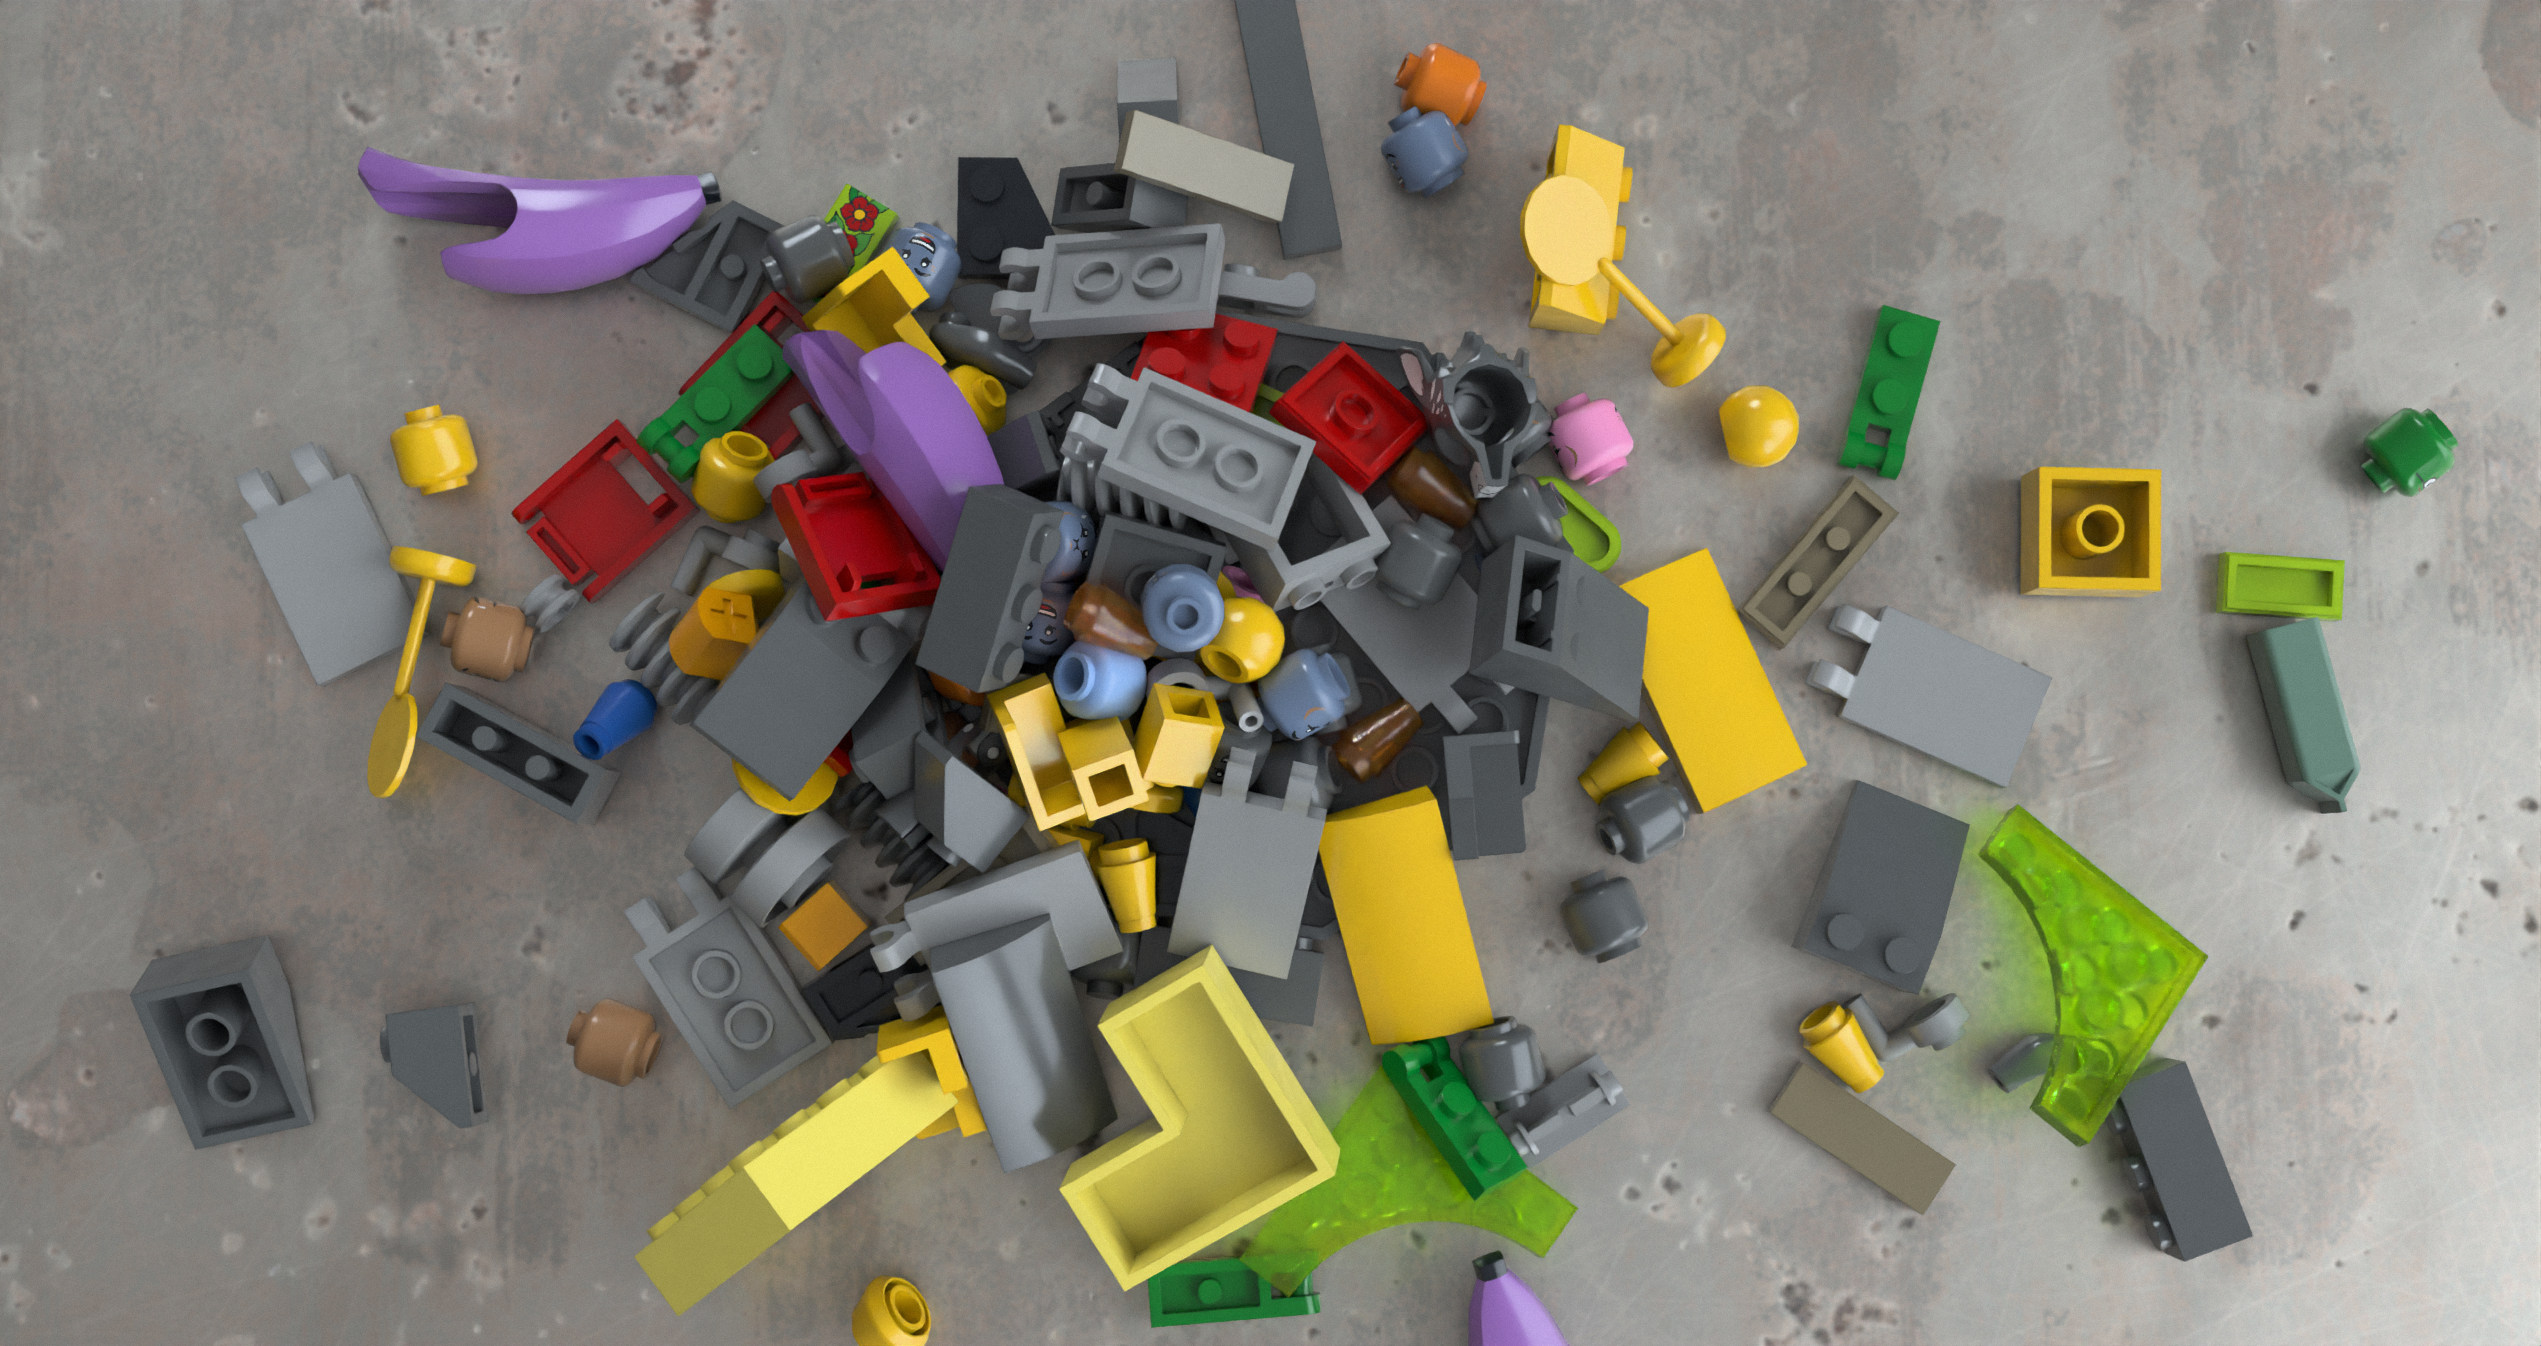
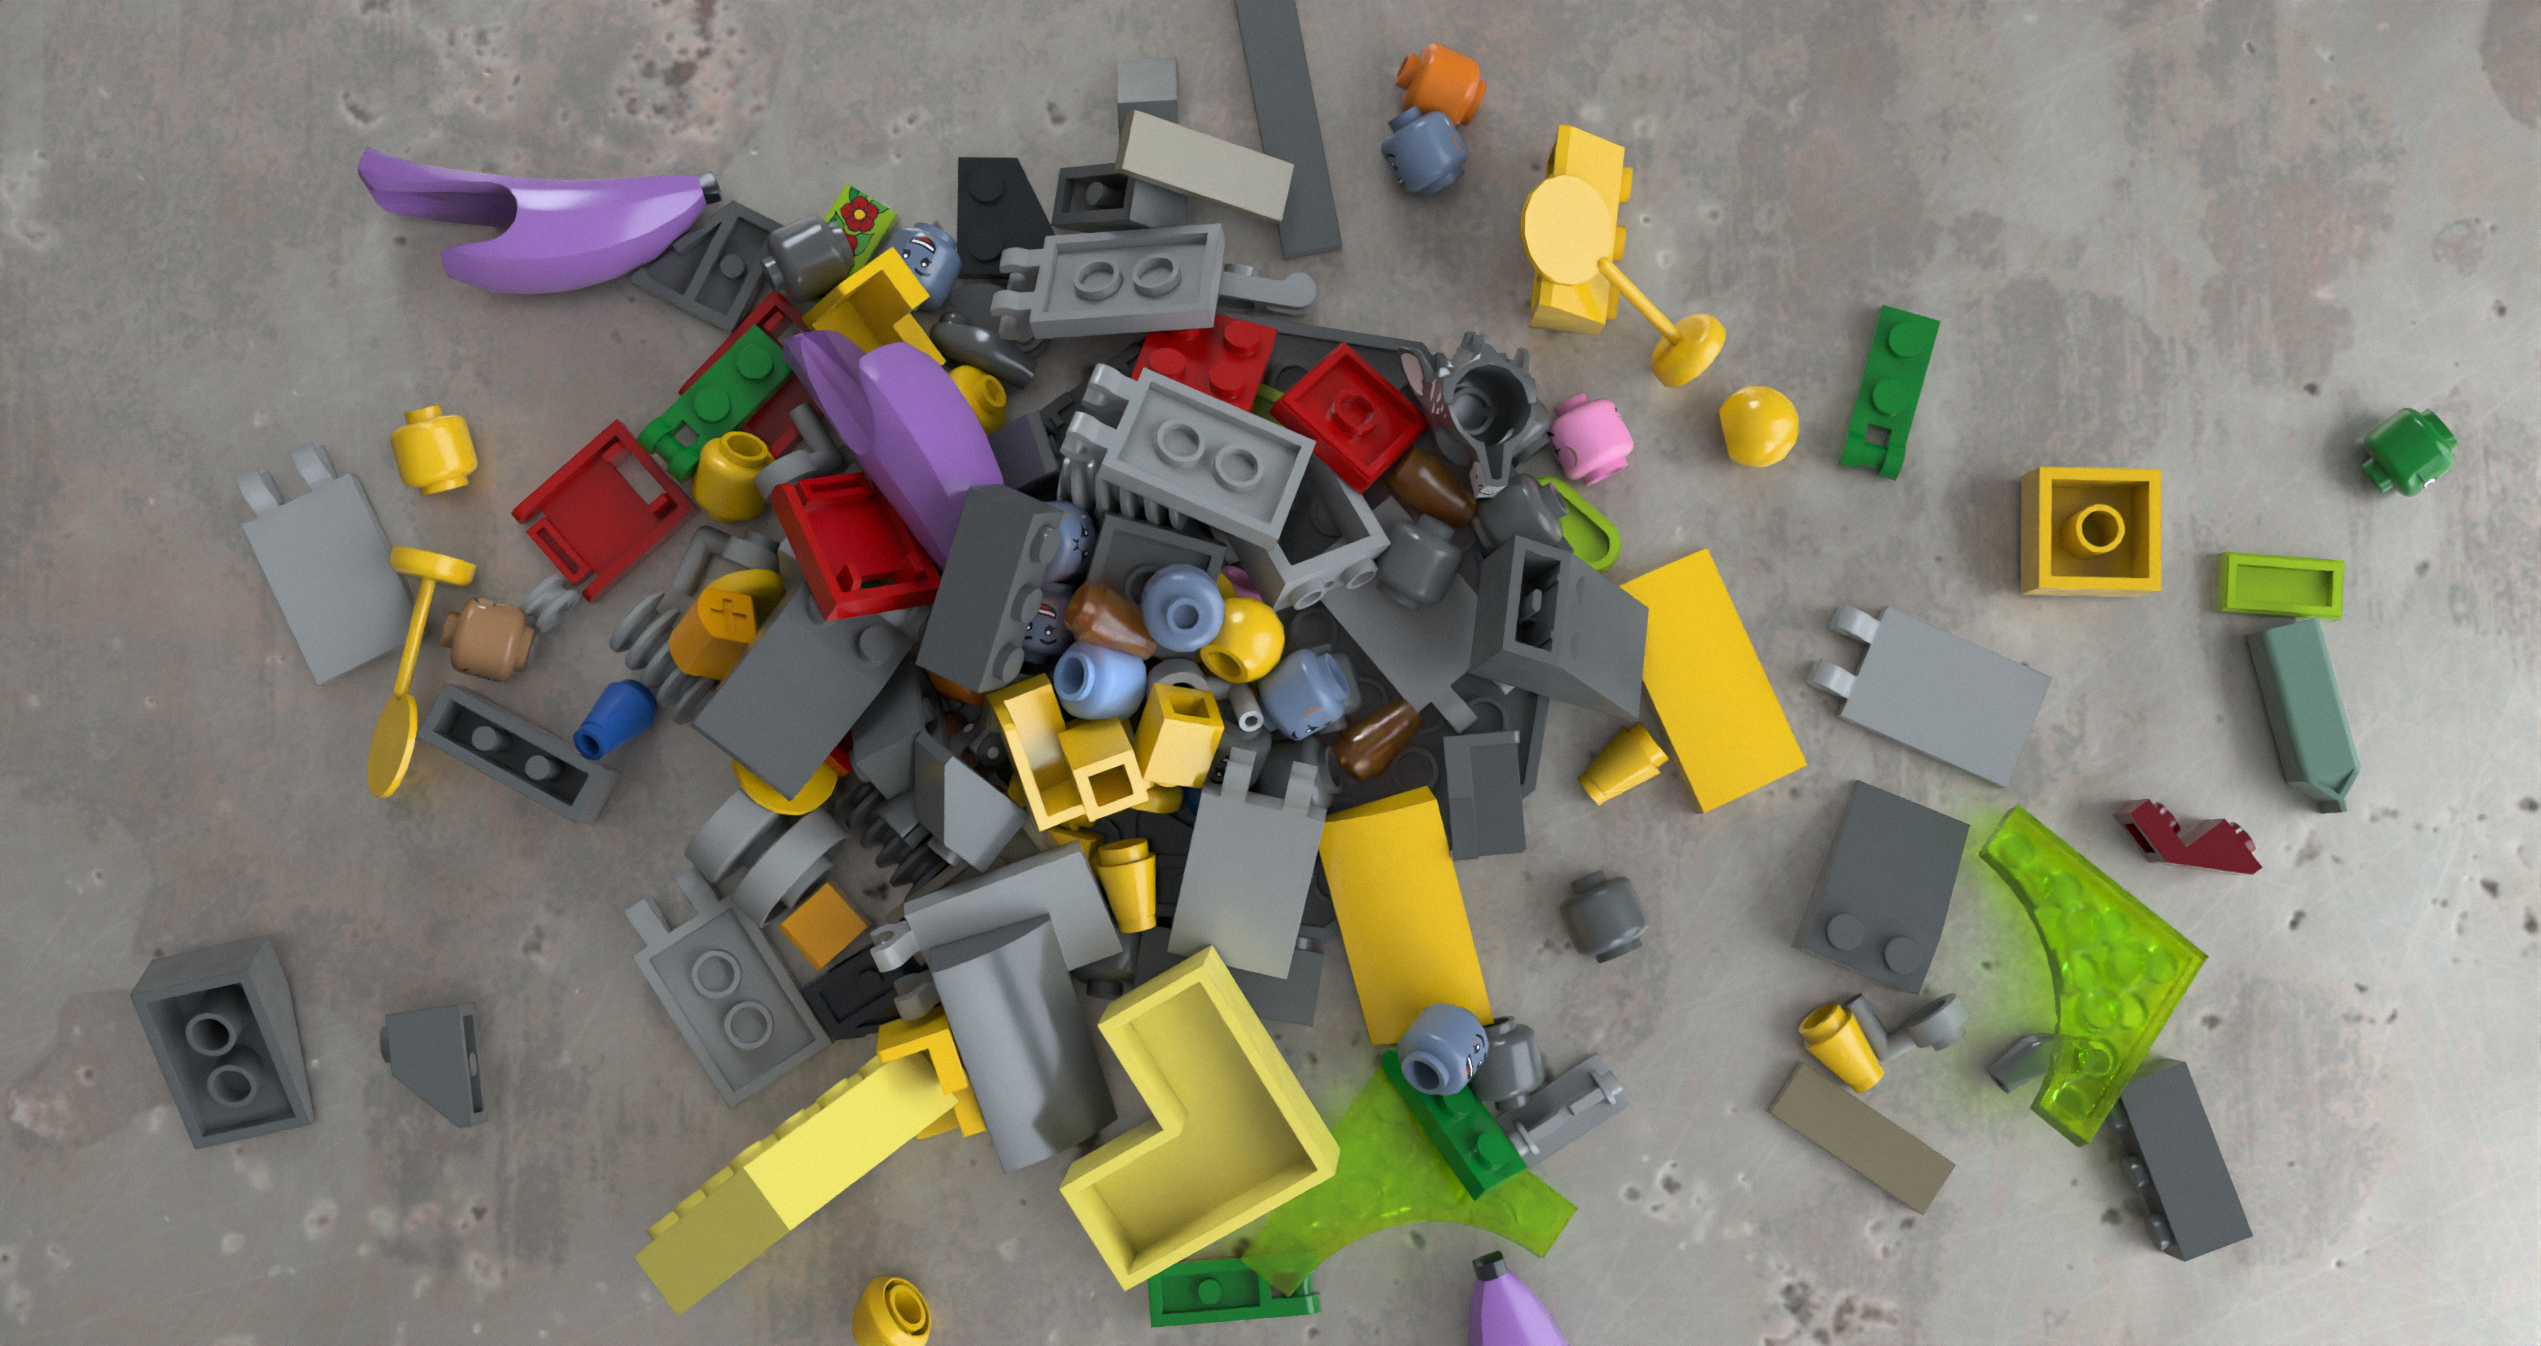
(614, 1042): medium nougat head -> none
(1442, 1049): none -> sand blue head
(1642, 819): dark grey head -> none
(1817, 562): dark tan tile -> none
(2208, 847): none -> dark red slope

